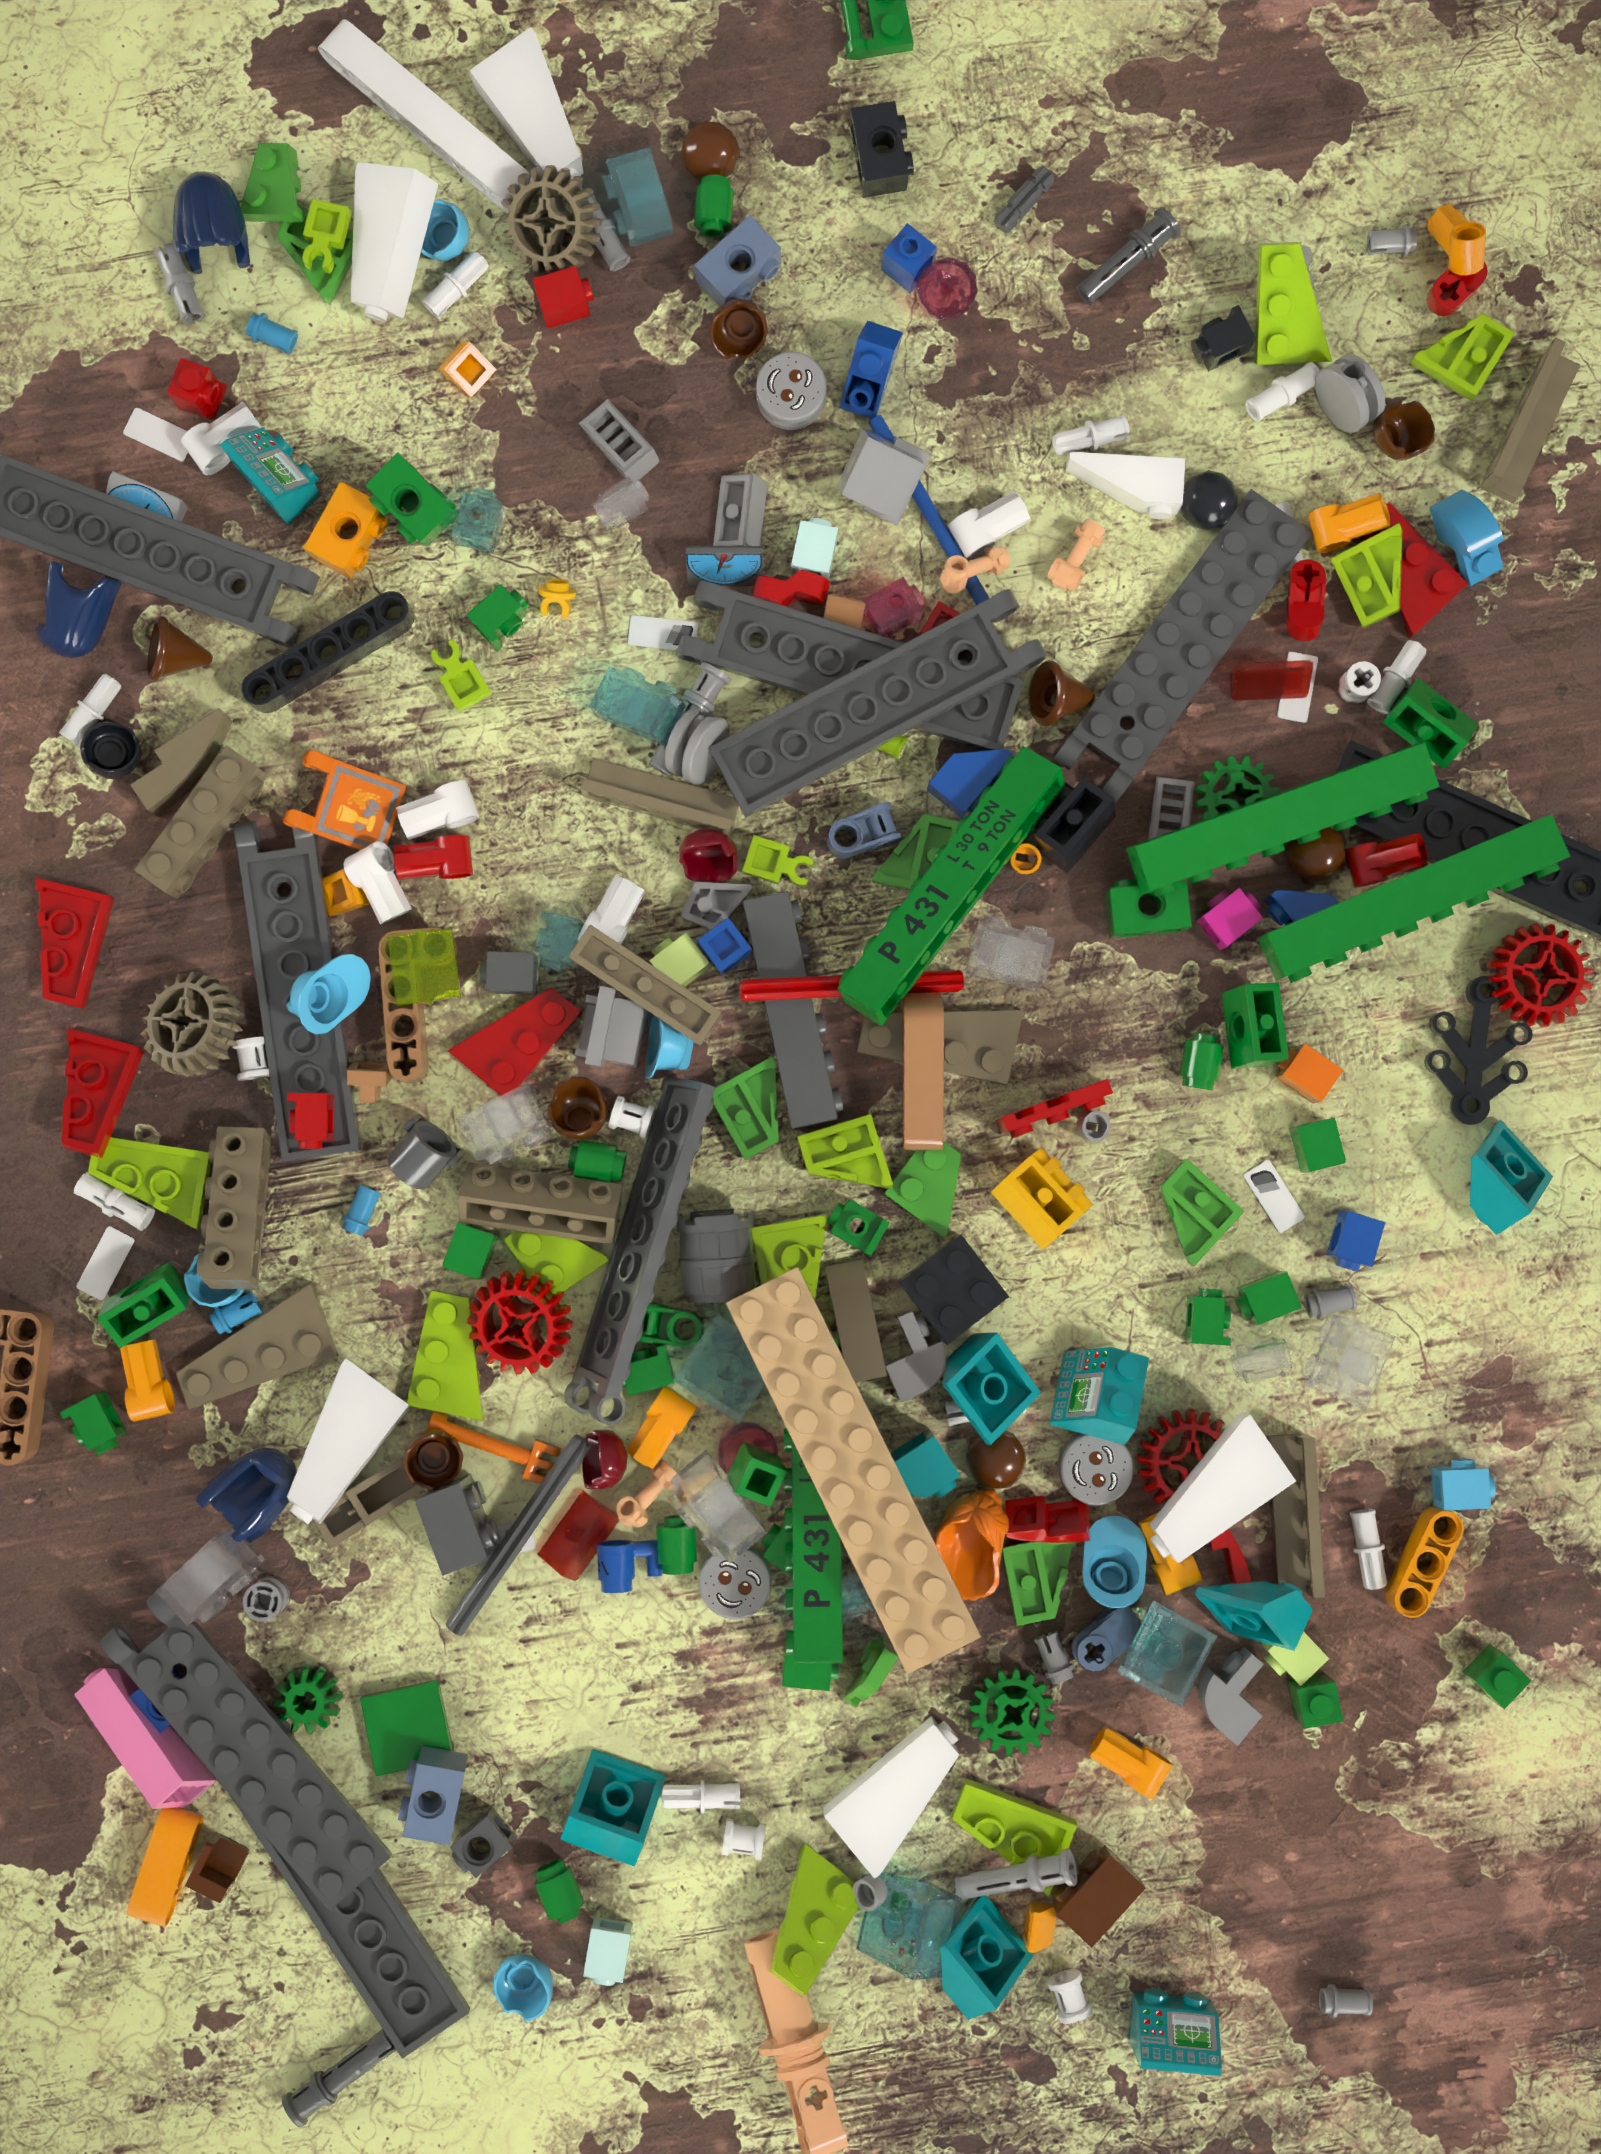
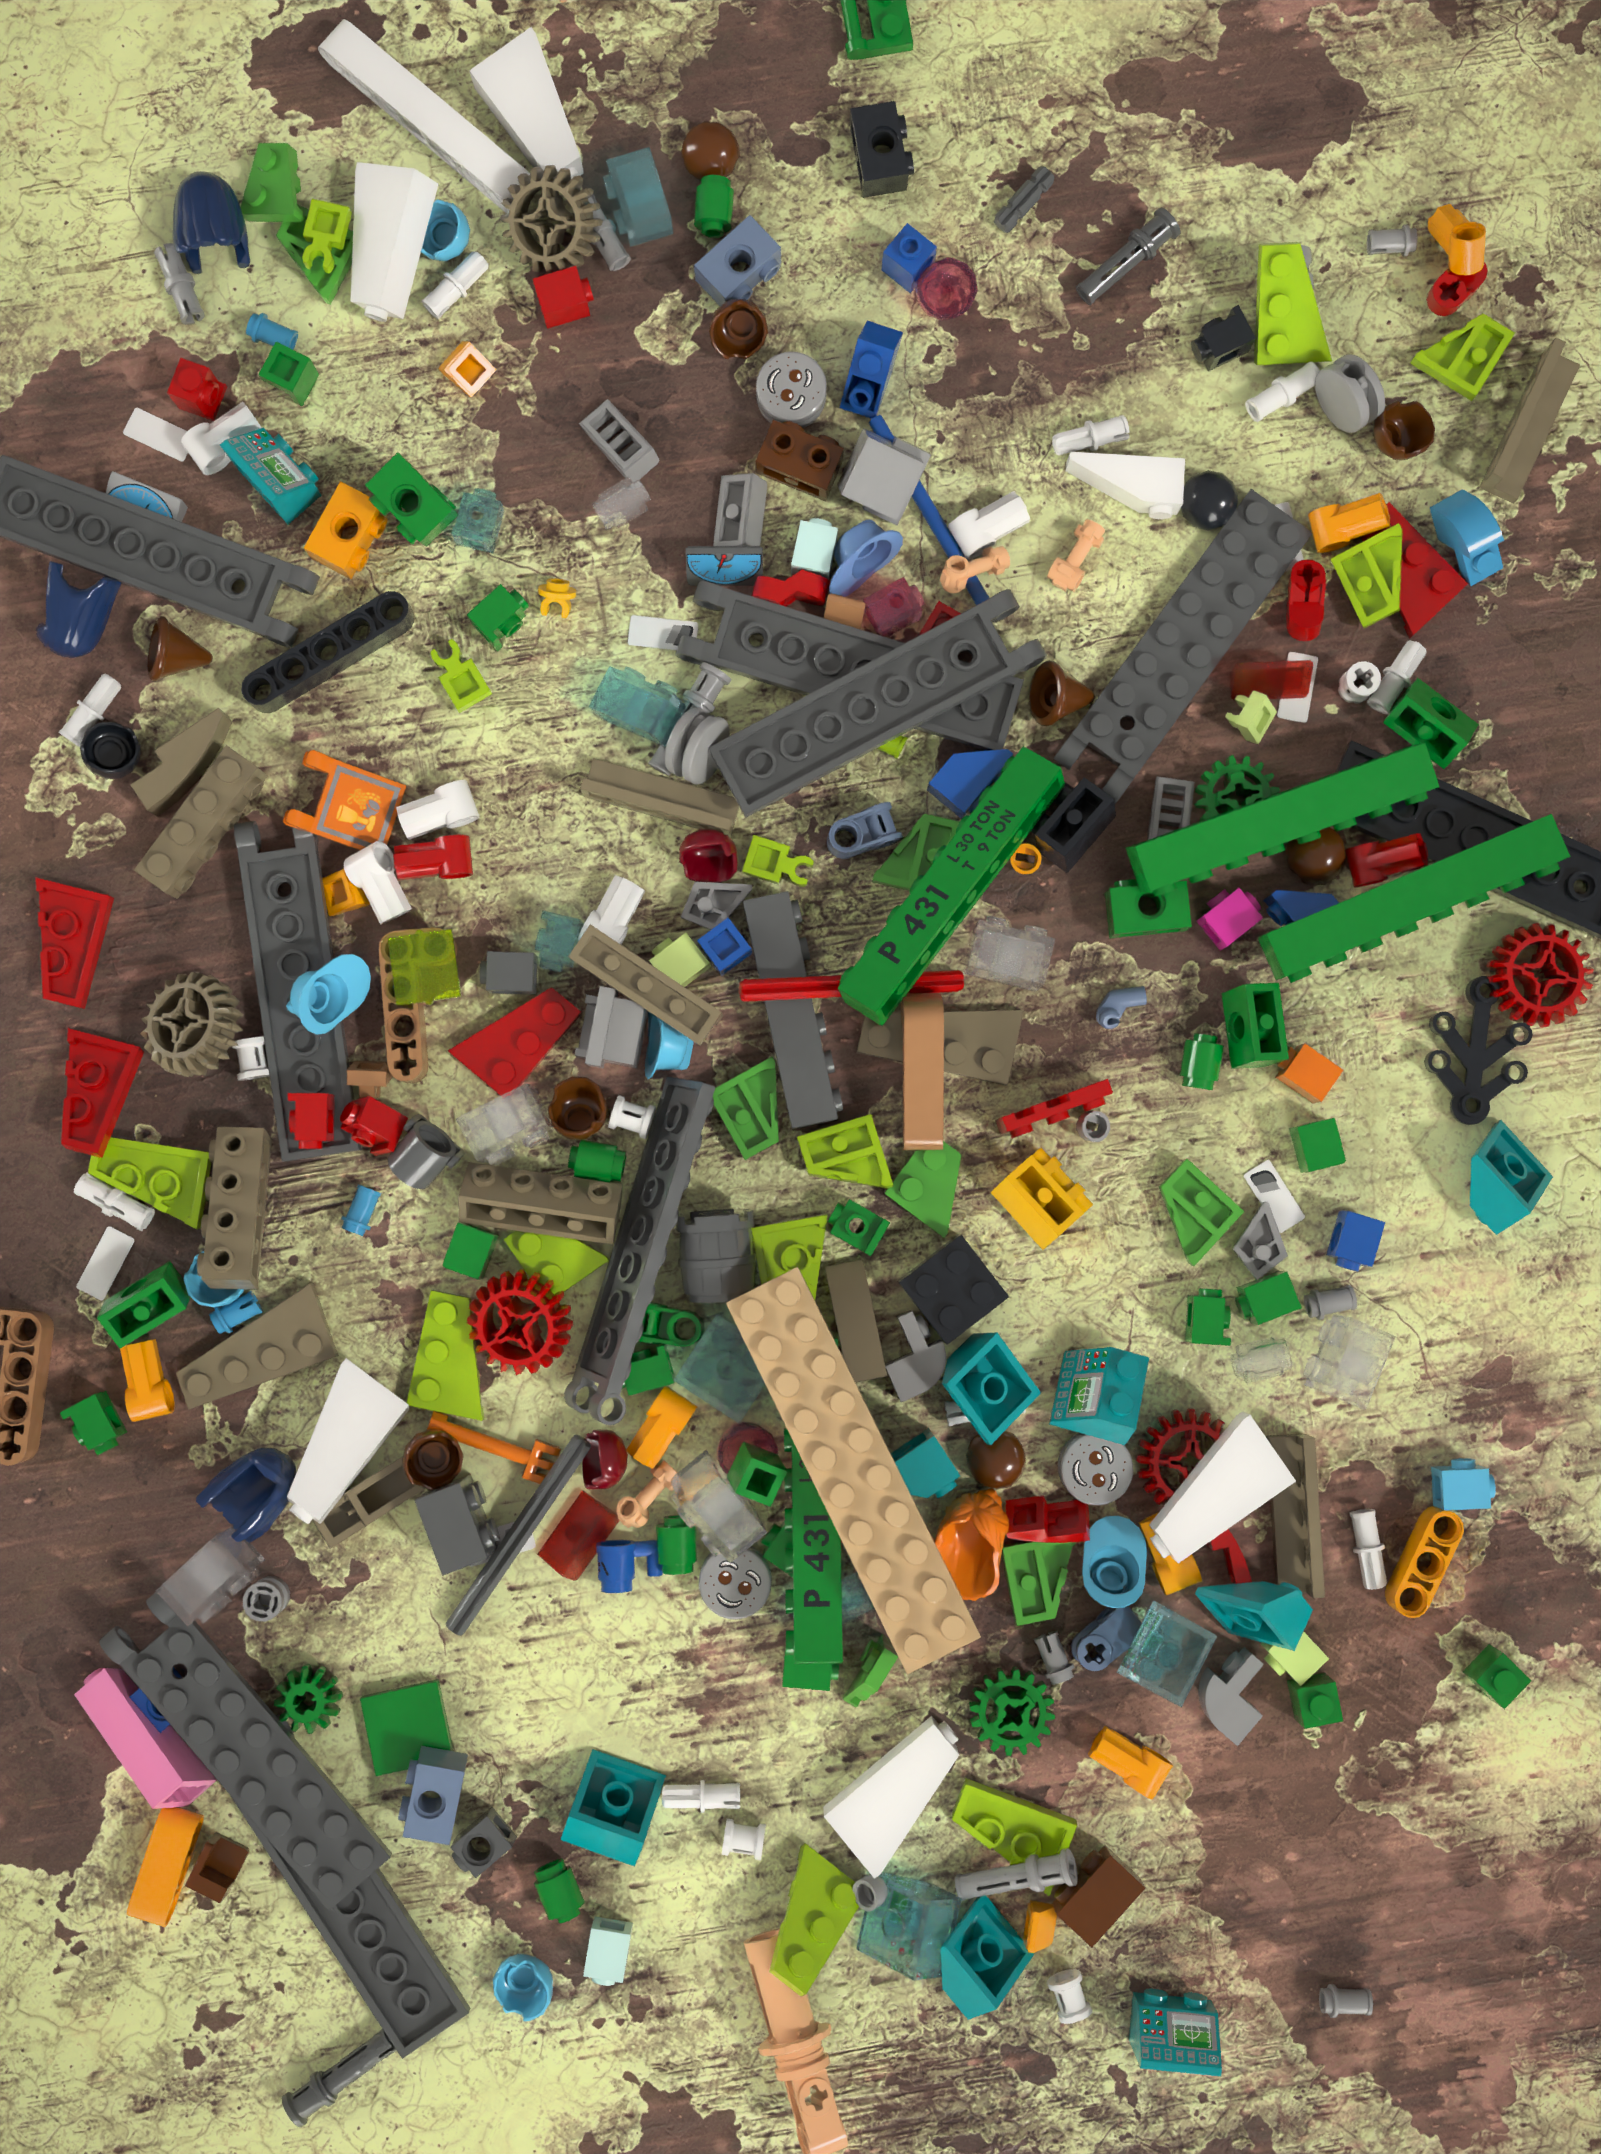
(289, 372): none -> green panel
(373, 1124): none -> red brick
(800, 459): none -> reddish brown brick
(861, 554): none -> medium blue piece
(1115, 1004): none -> sand blue arm
(1254, 717): none -> yellowish green tile
(1260, 1243): none -> light grey piece

